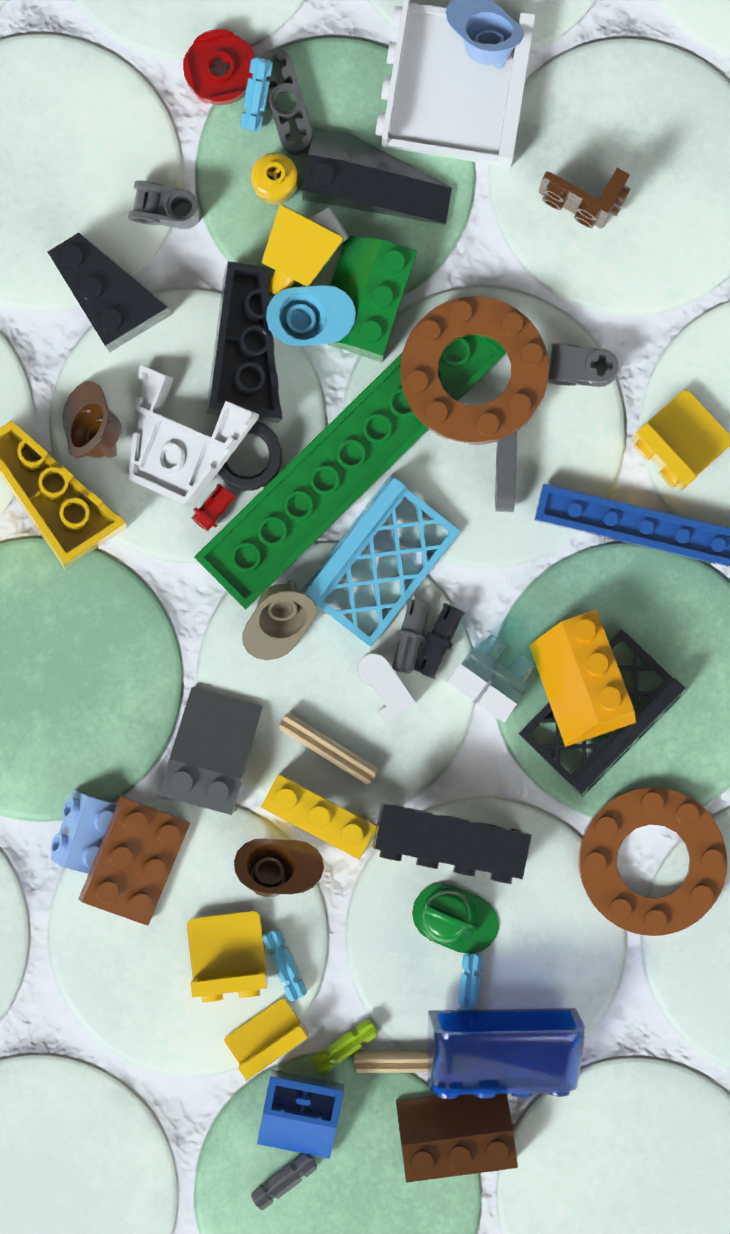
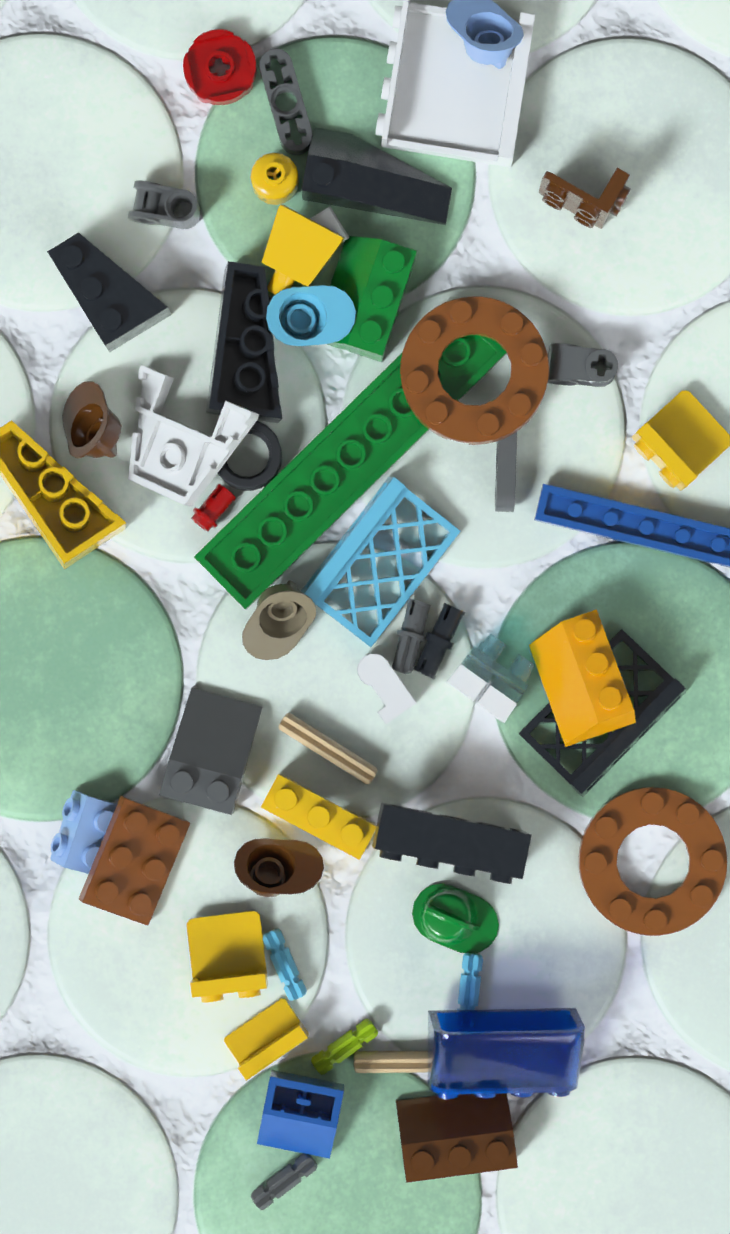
(256, 93): medium azure axle -> none

